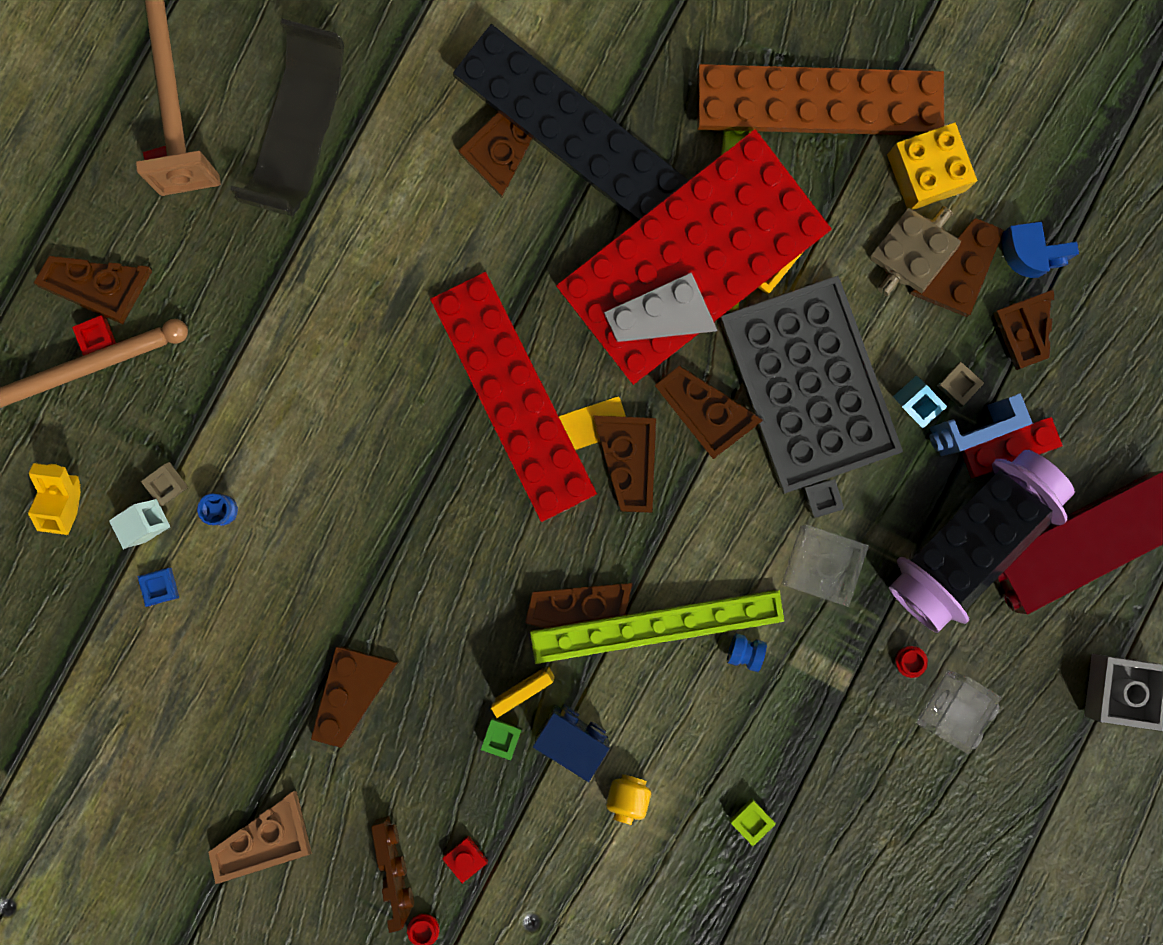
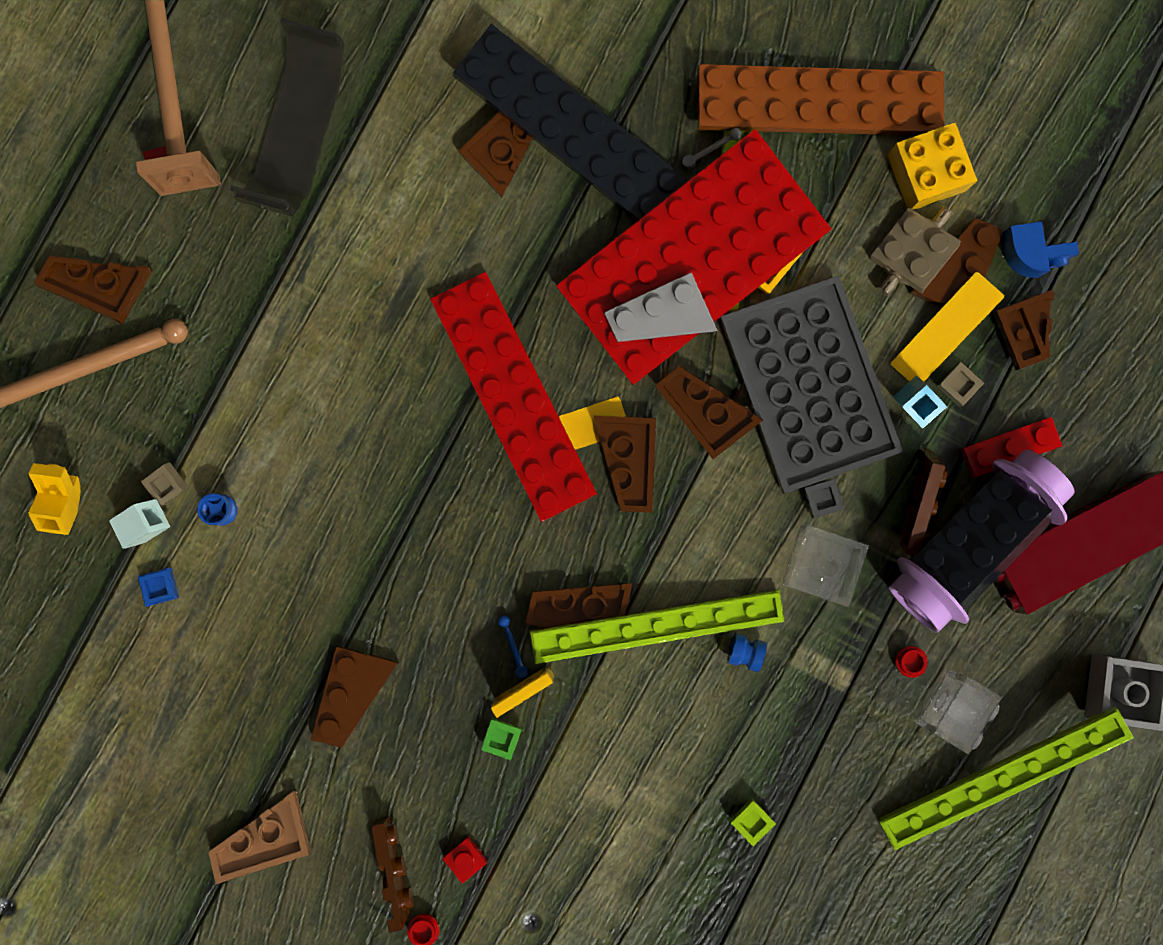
(94, 335): red plate -> none
(522, 670): none -> blue hinge
(572, 742): dark blue brick -> none
(628, 799): yellow head -> none
(689, 161): none -> light grey hinge
(925, 491): none -> reddish brown wing
(948, 328): none -> yellow sticker
(1006, 414): medium blue panel -> none
(1006, 777): none -> lime tile

